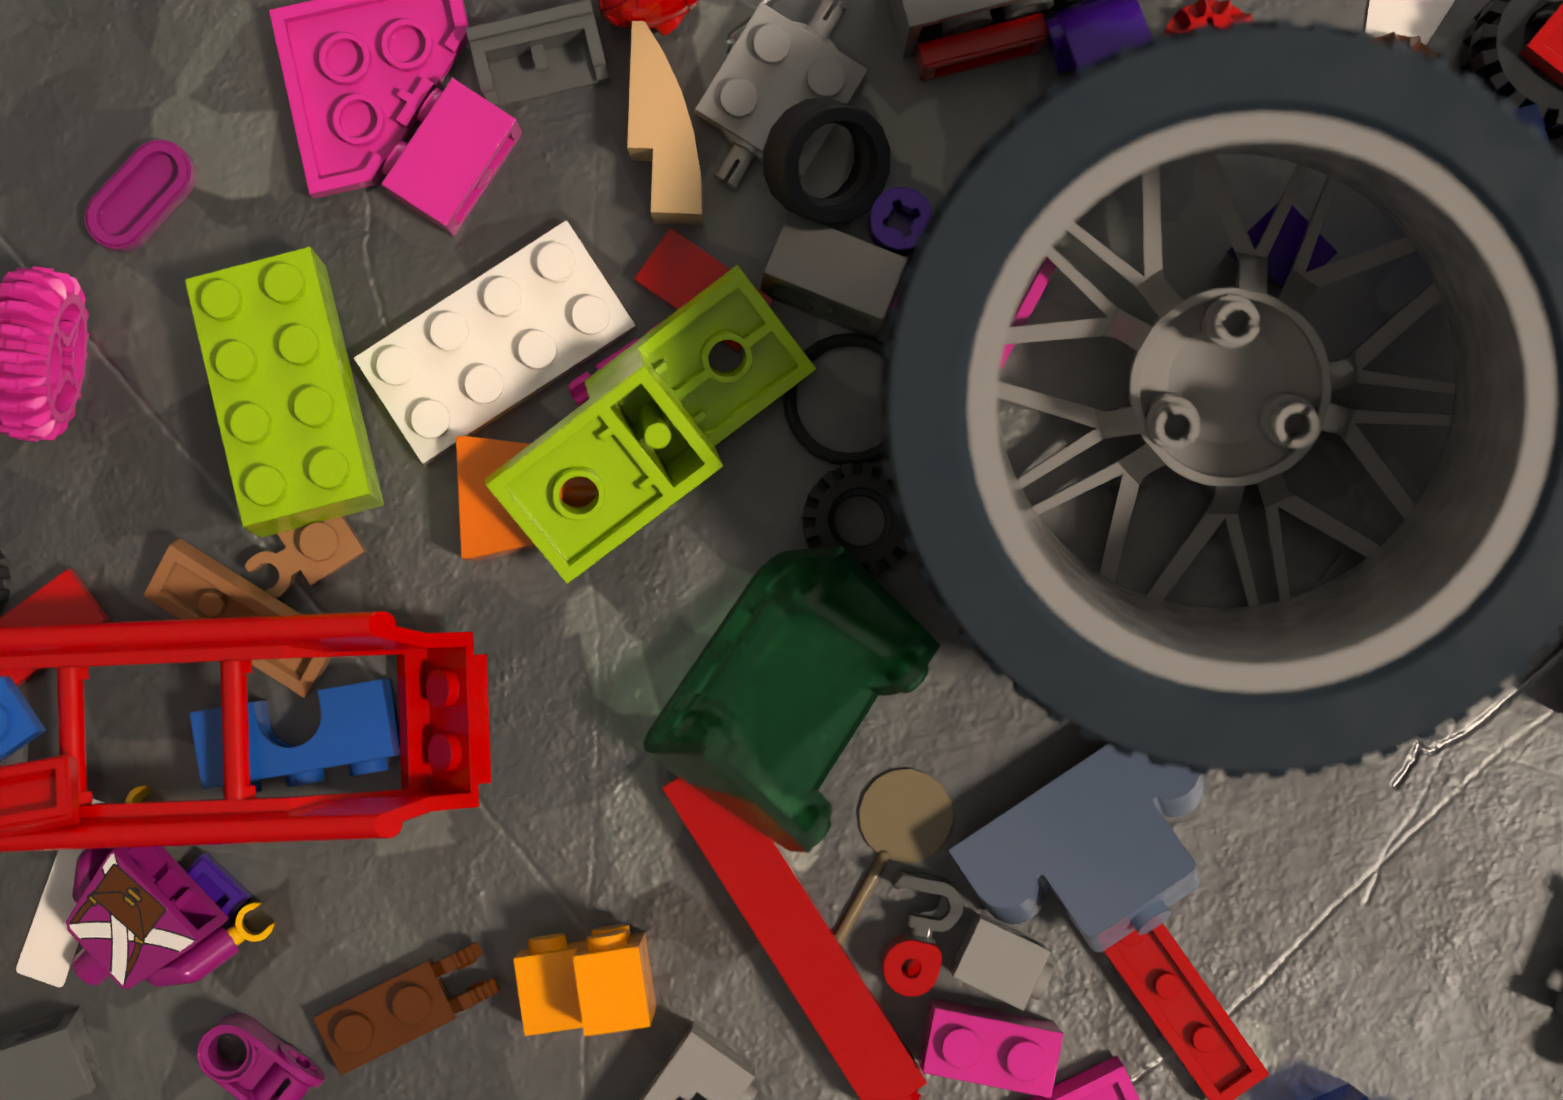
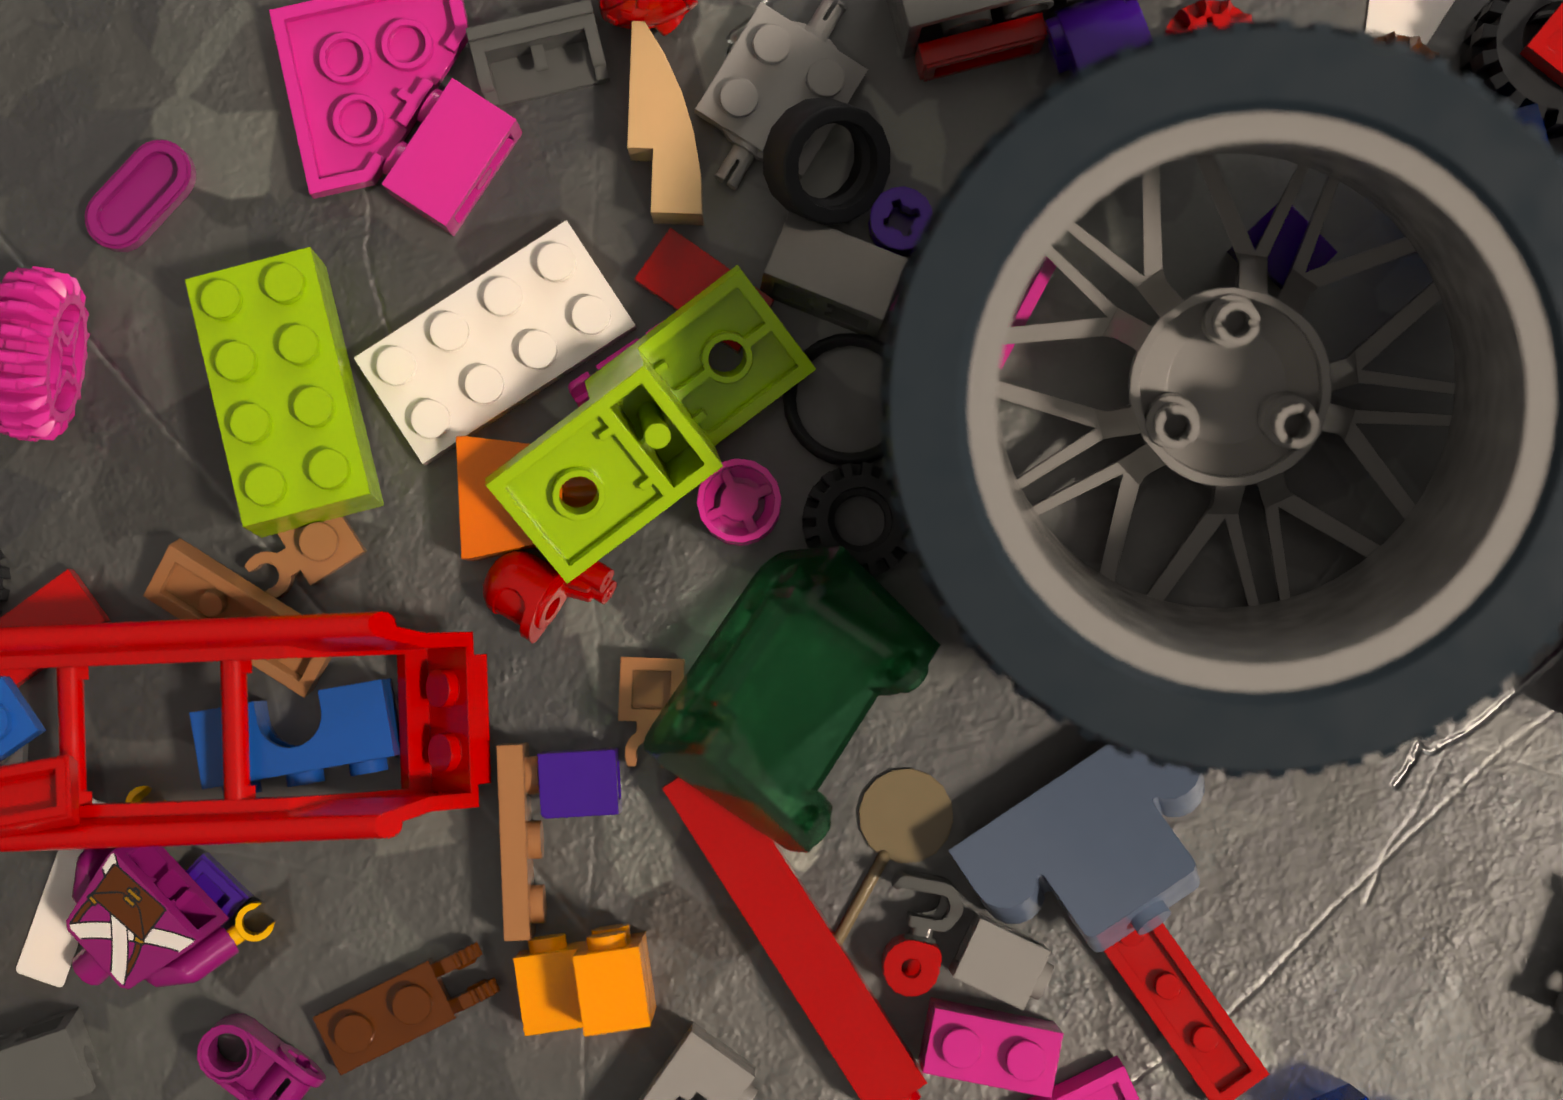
(519, 842): none -> medium nougat plate
(533, 591): none -> red piece
(580, 783): none -> dark purple panel
(643, 693): none -> medium nougat plate
(739, 502): none -> dark pink wheel

